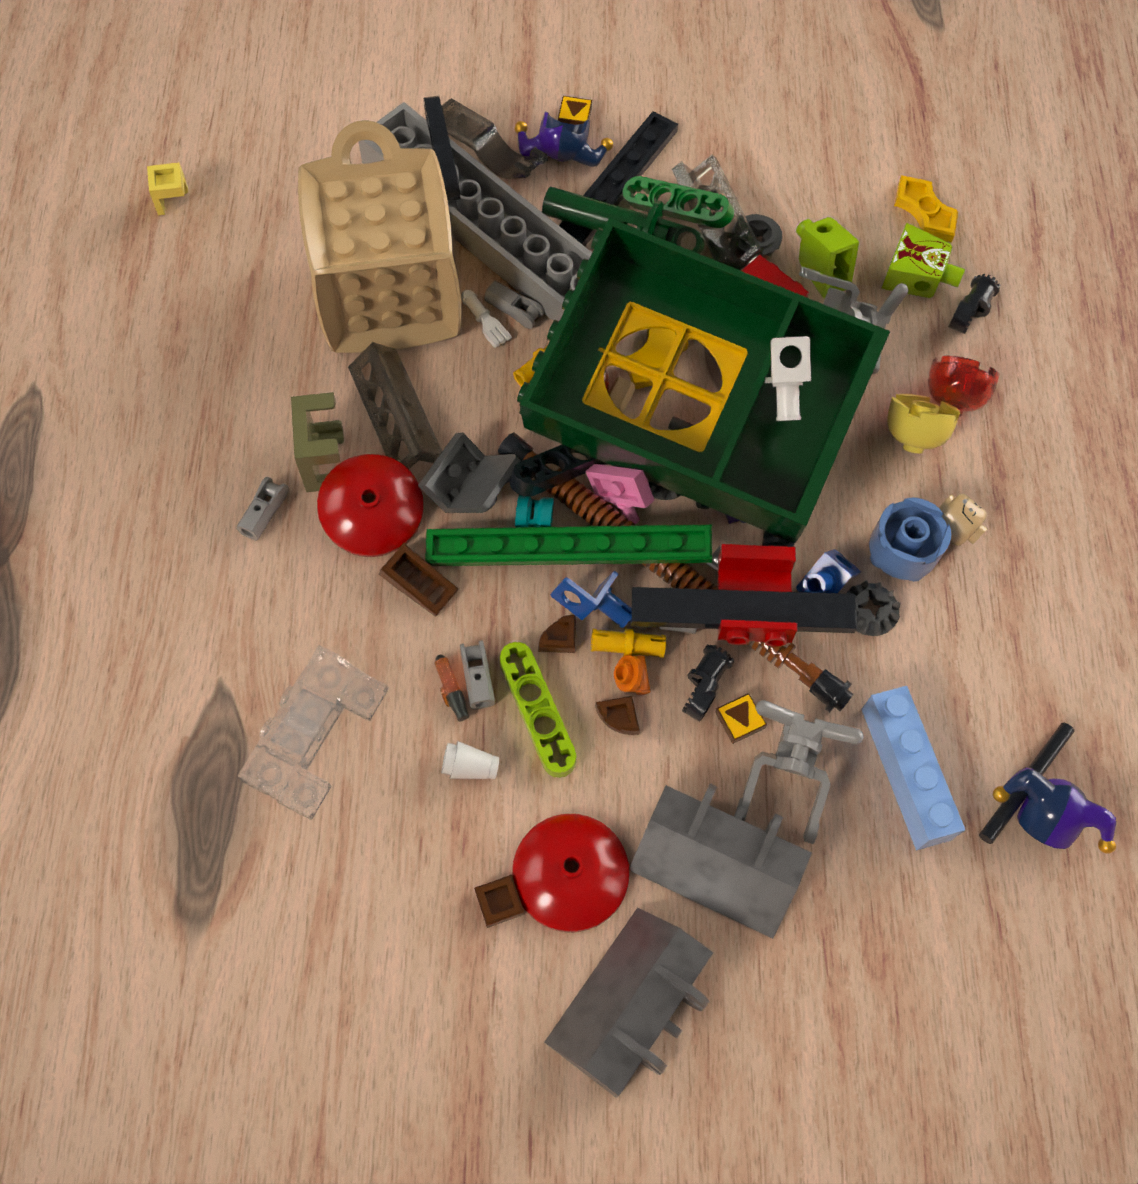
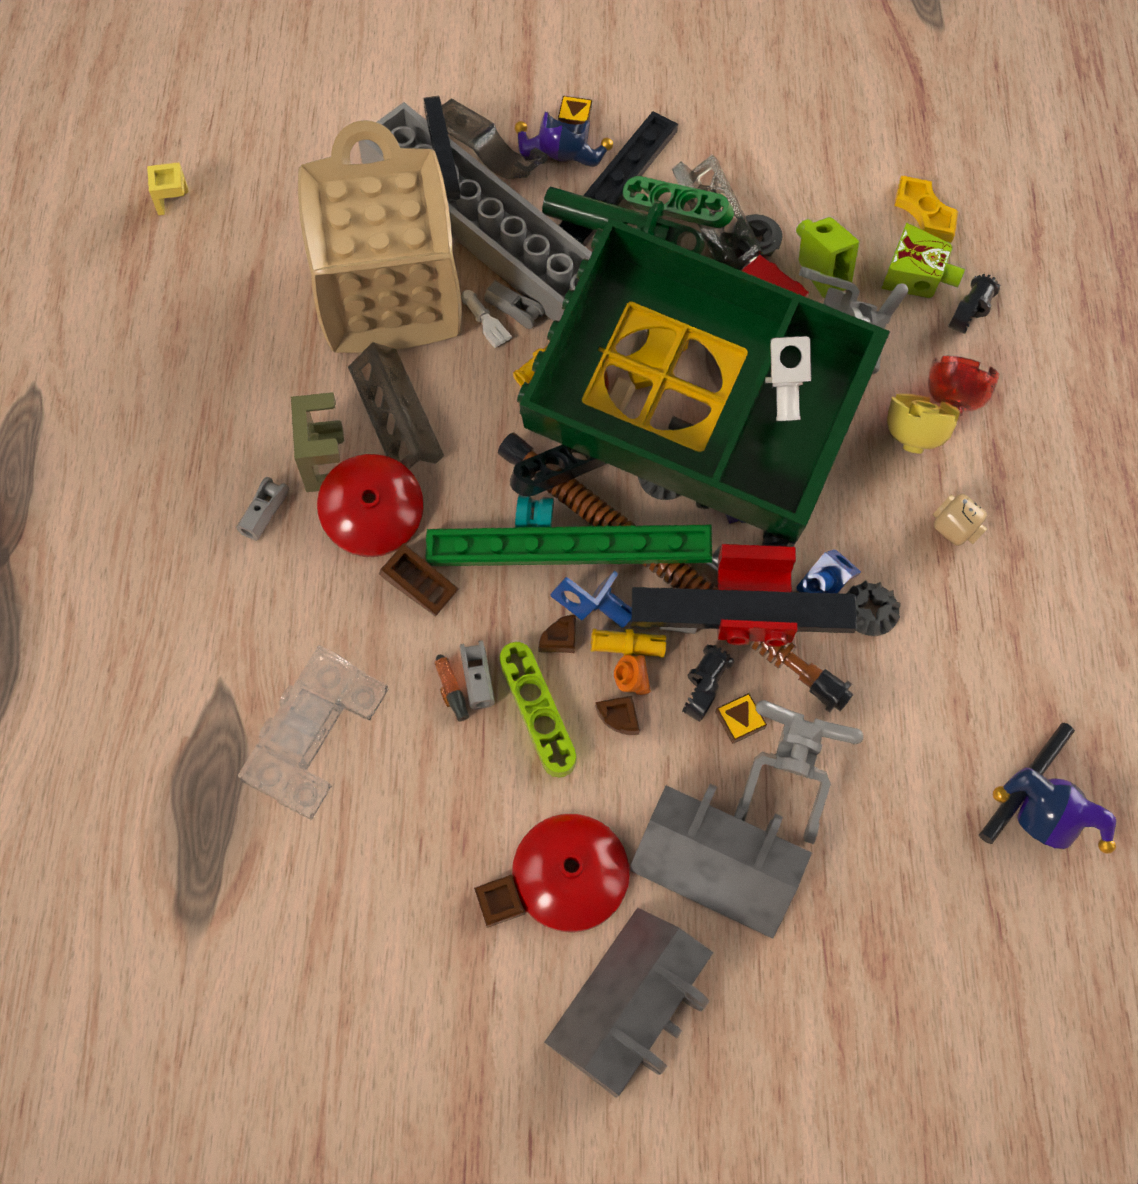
(466, 478): dark grey bracket -> none
(468, 762): white cone -> none
(622, 488): bright pink plate -> none
(909, 539): medium blue brick -> none
(912, 768): light blue brick -> none

